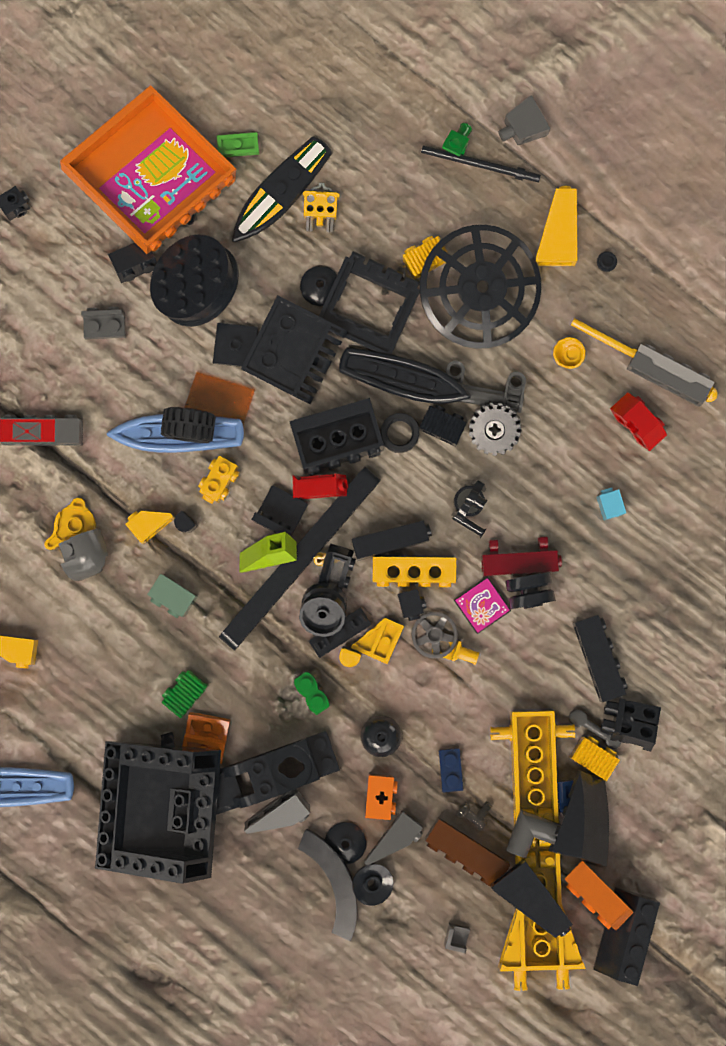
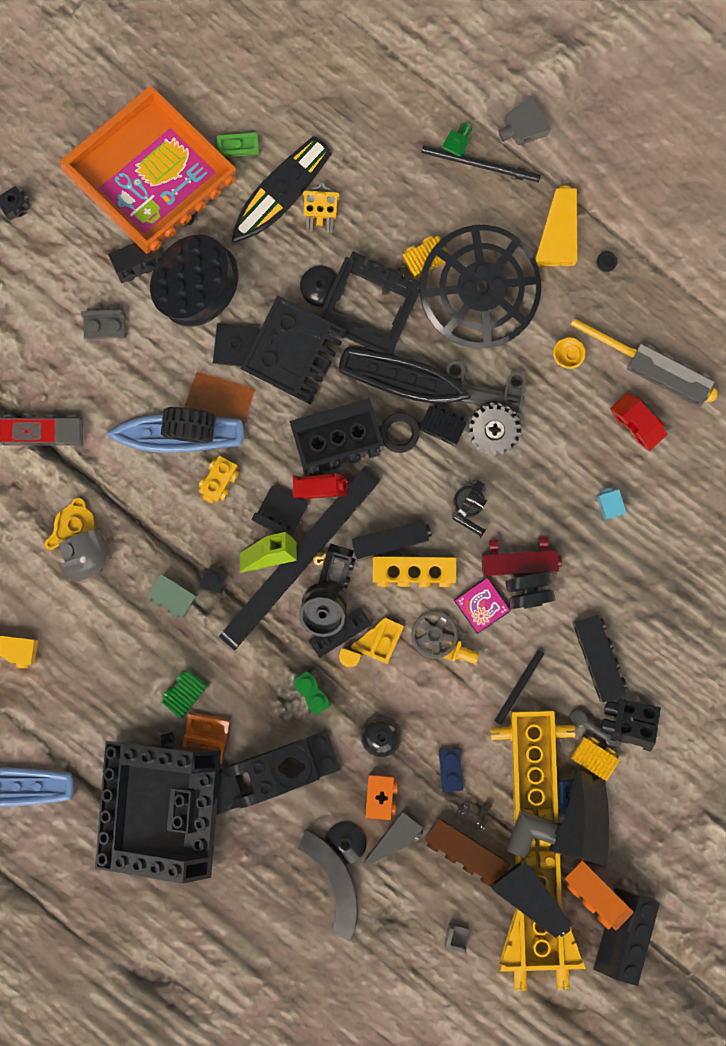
(148, 524): yellow slope -> none
(184, 522): black brick -> none
(213, 580): none -> black brick
(281, 813): slope -> none
(378, 891): black dish -> none
(411, 604): black brick -> none
(519, 687): none -> black bar

